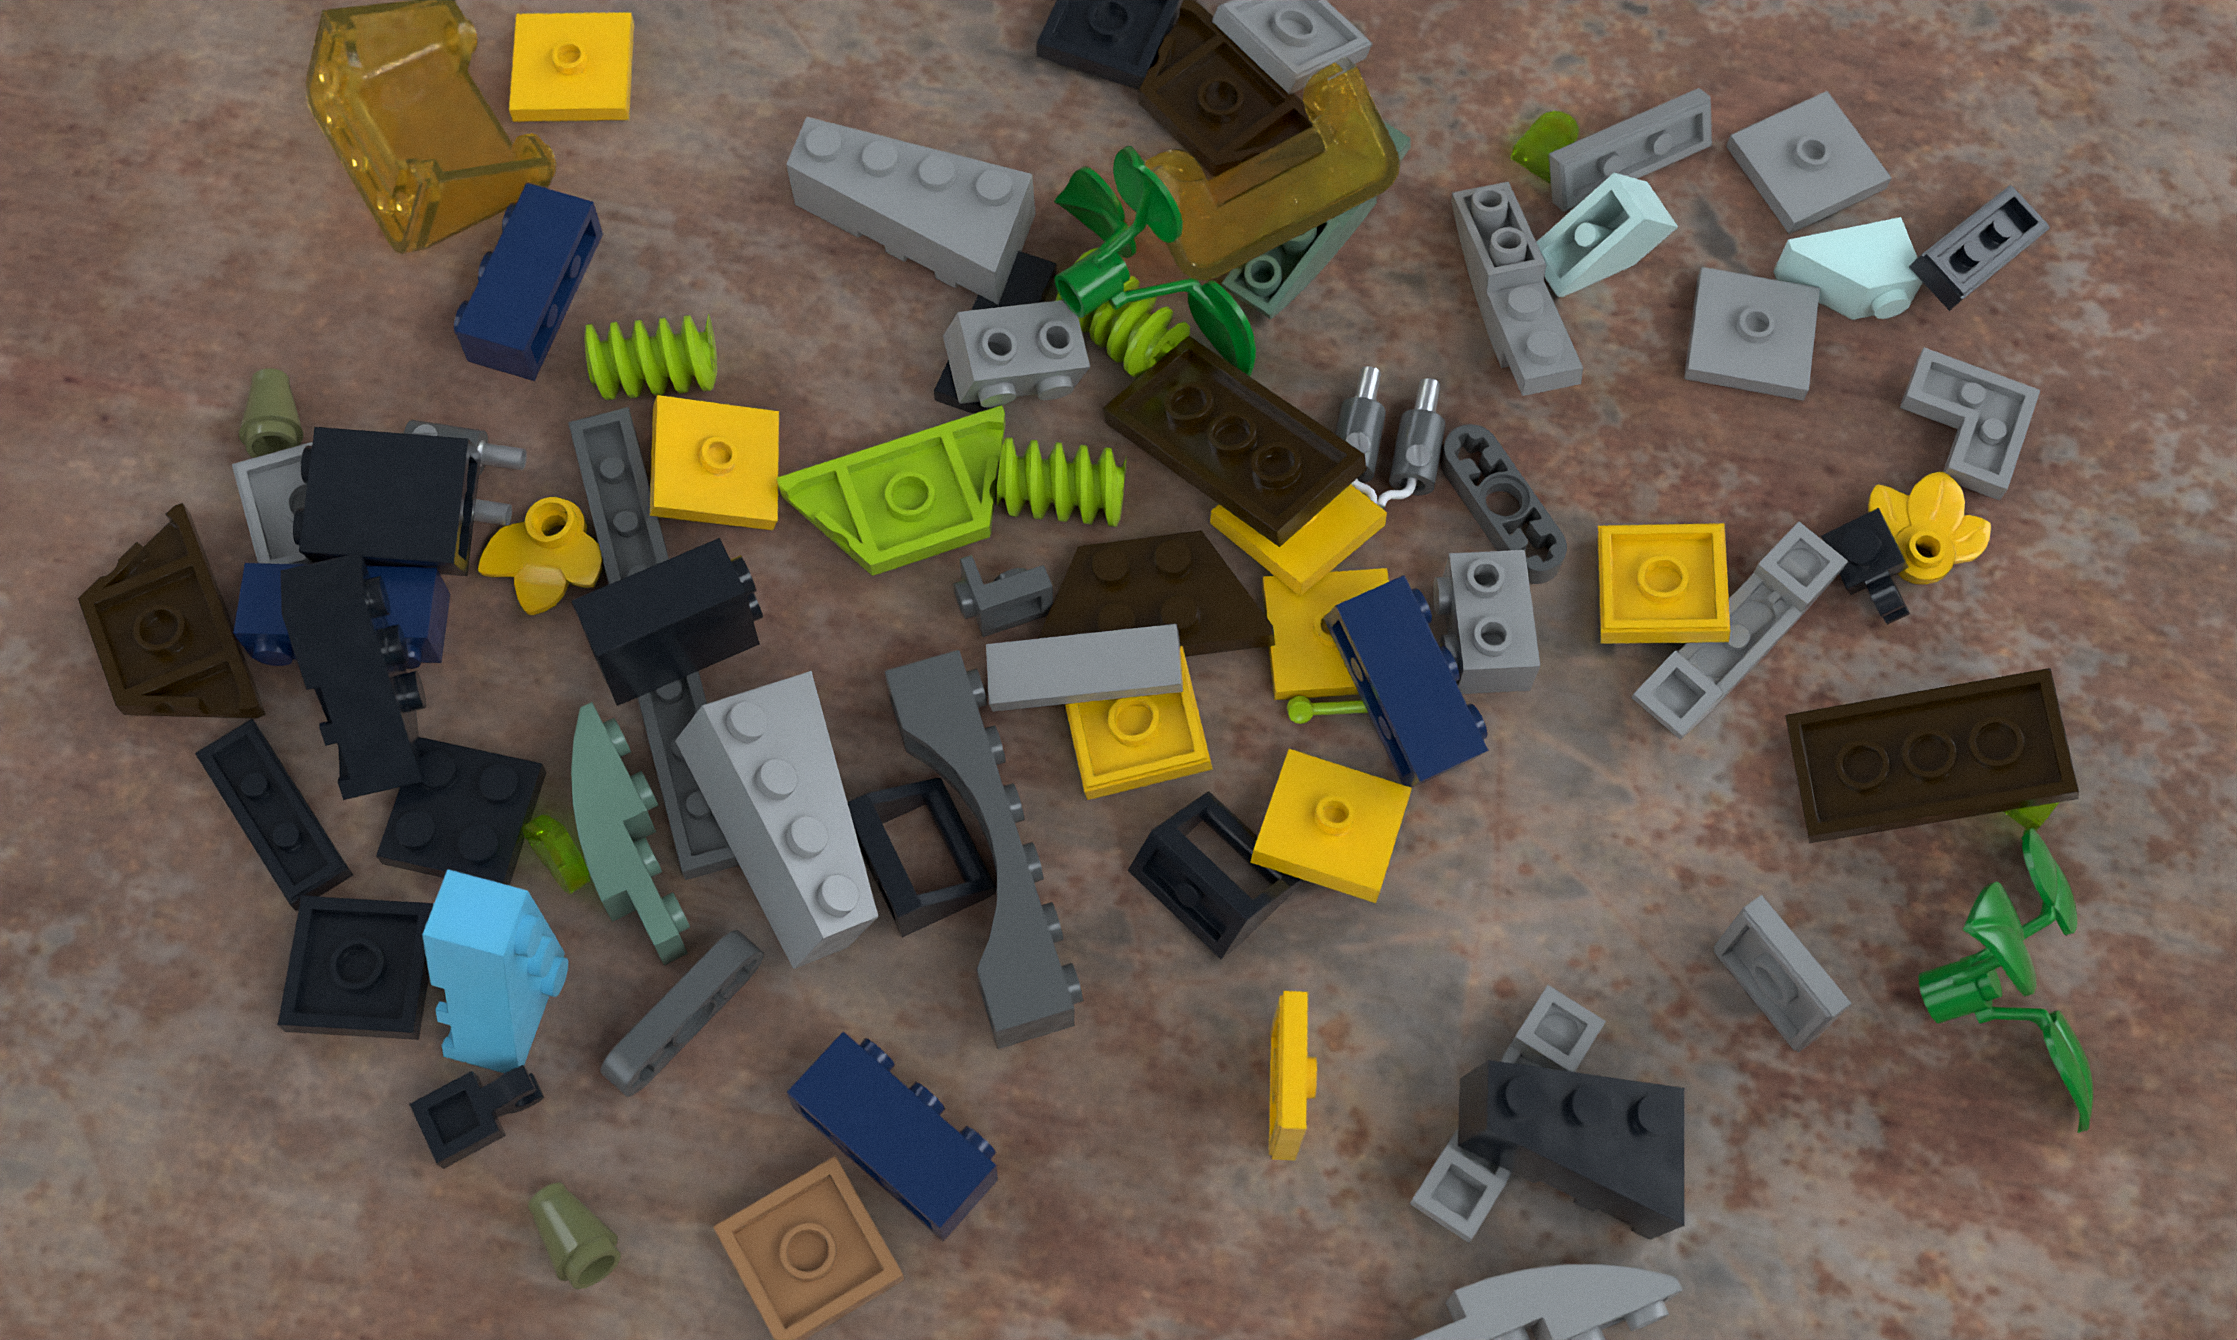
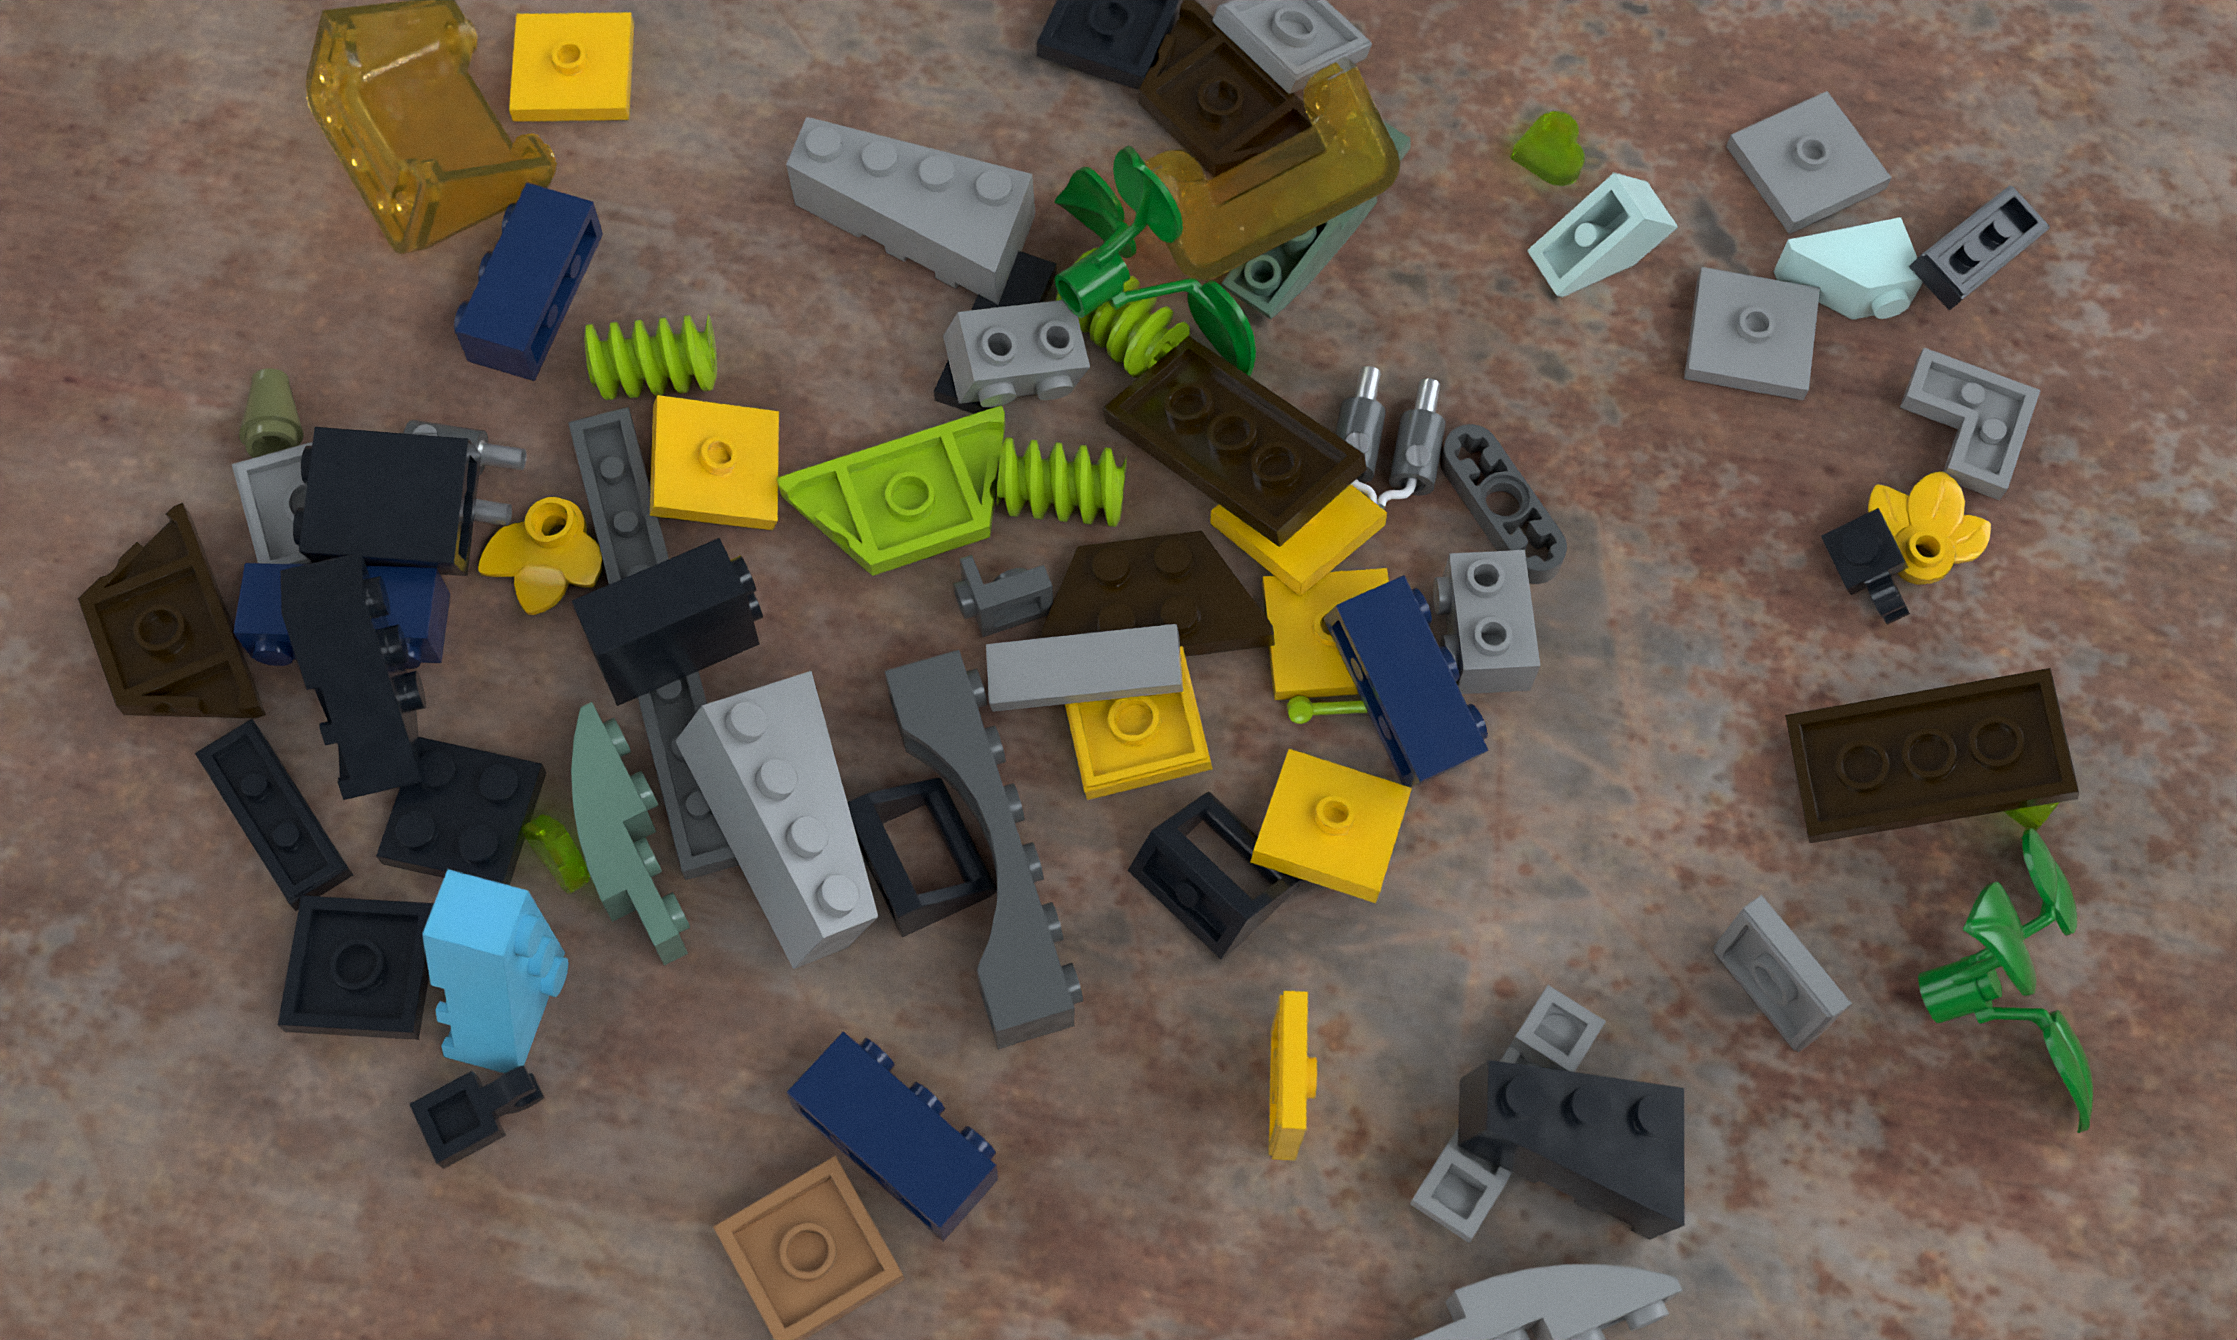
(574, 1238): olive cone -> none
(682, 1013): dark grey beam -> none
(1511, 290): light grey slope -> none
(1631, 147): light grey tile -> none
(1663, 583): yellow plate -> none
(1760, 614): light grey slope -> none

